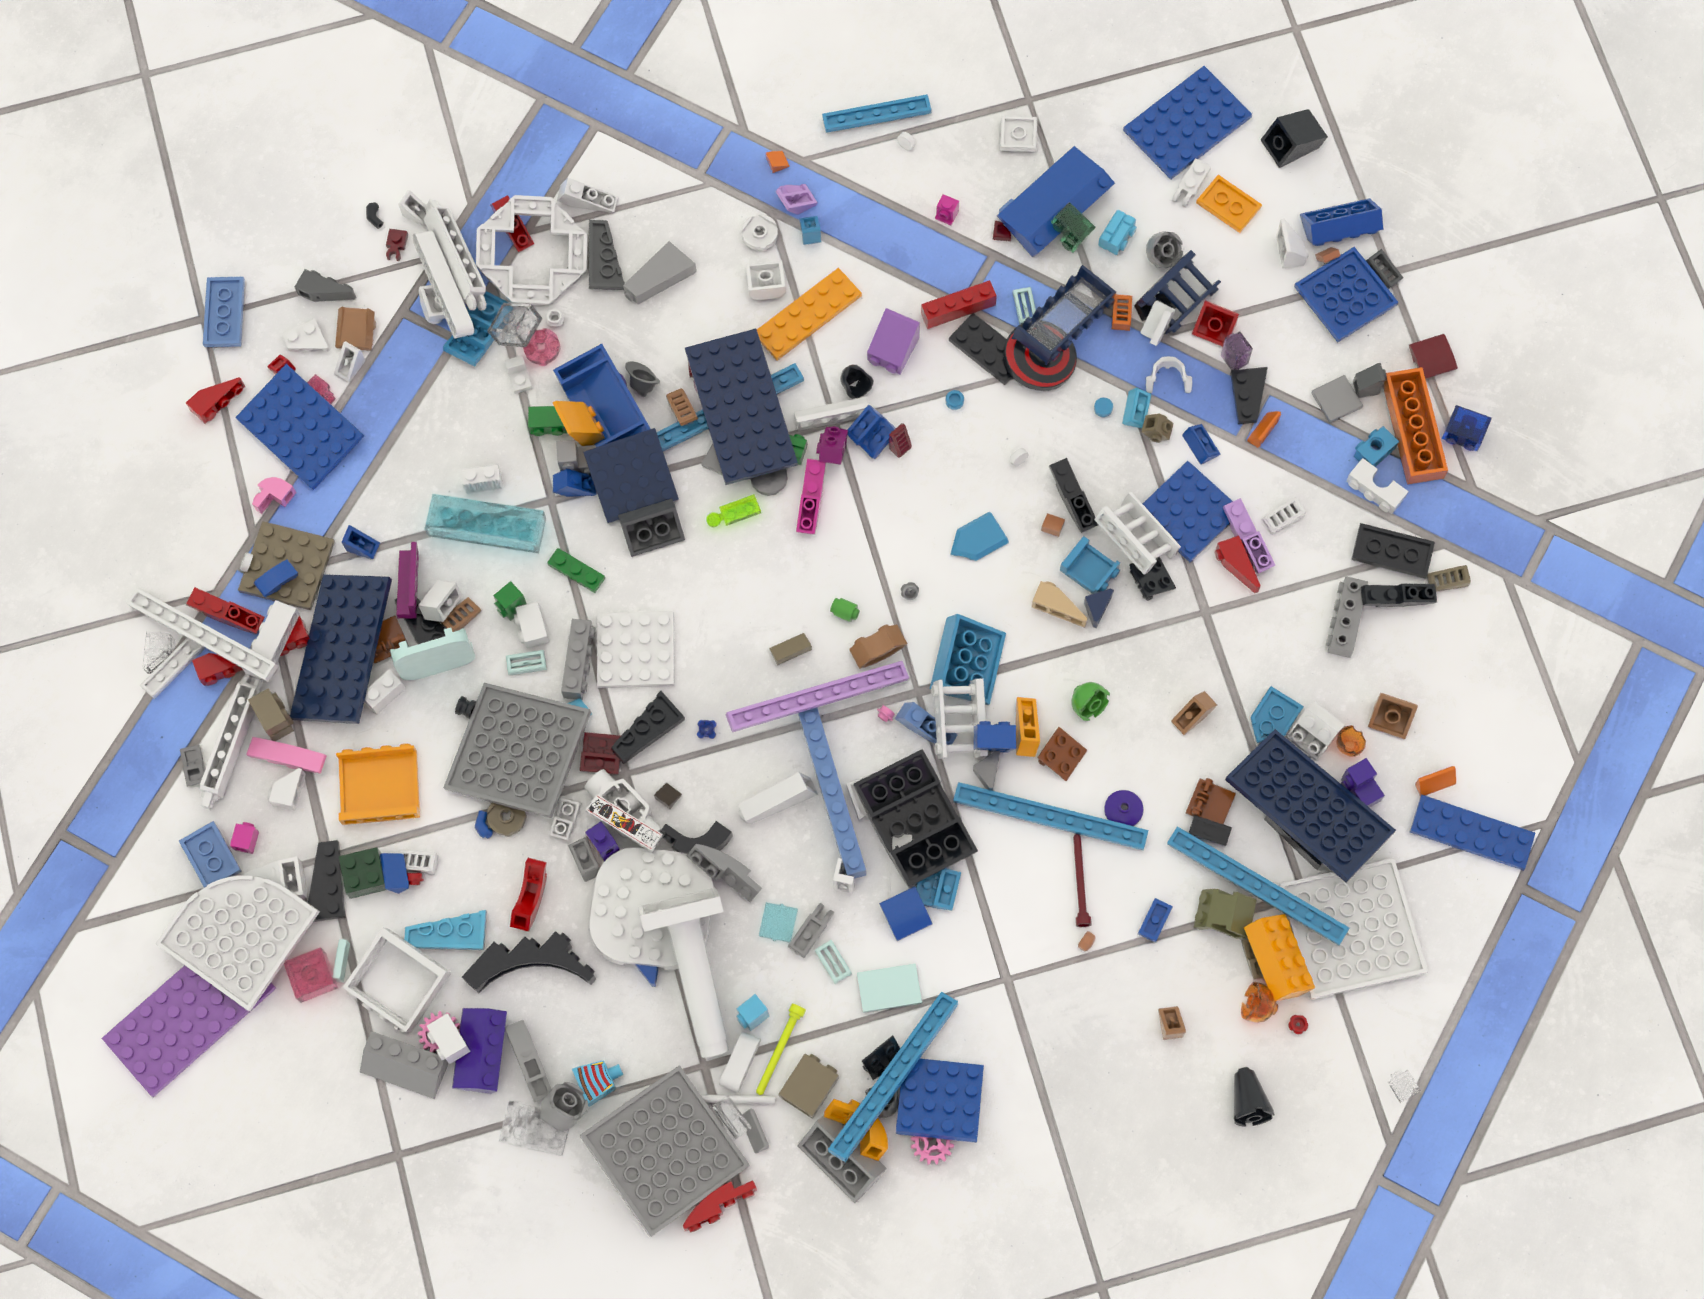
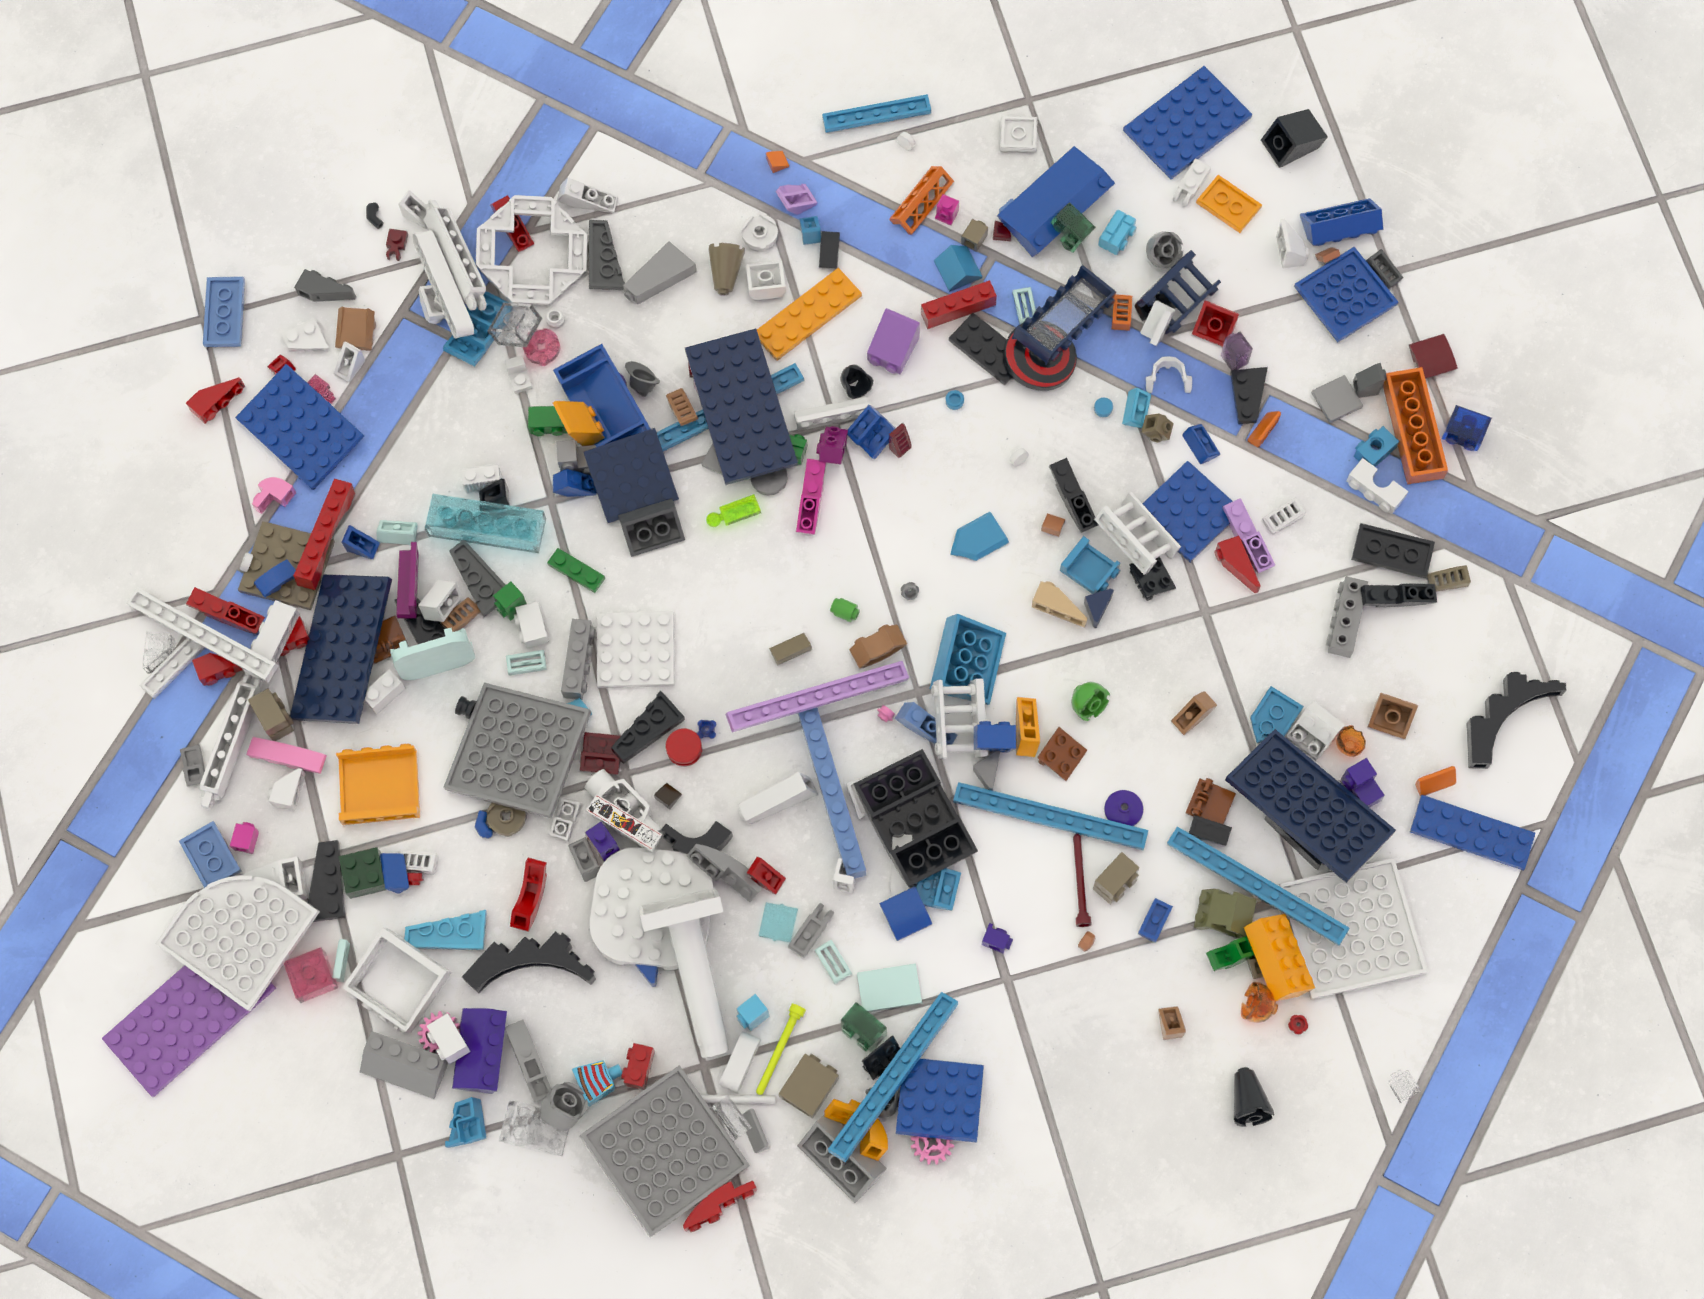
(313, 558): none -> red arch
(396, 532): none -> light aqua slope
(466, 1123): none -> dark azure slope
(478, 576): none -> dark grey wing
(495, 493): none -> black slope
(638, 1067): none -> red brick
(684, 747): none -> red head
(725, 266): none -> dark tan cone
(766, 875): none -> red slope
(829, 249): none -> black slope
(863, 1027): none -> clear green piece
(920, 192): none -> orange fence
(957, 267): none -> dark azure slope
(974, 235): none -> dark tan brick
(997, 939): none -> dark purple brick
(1116, 878): none -> dark tan piece
(1231, 954): none -> green brick
(1517, 692): none -> black arch

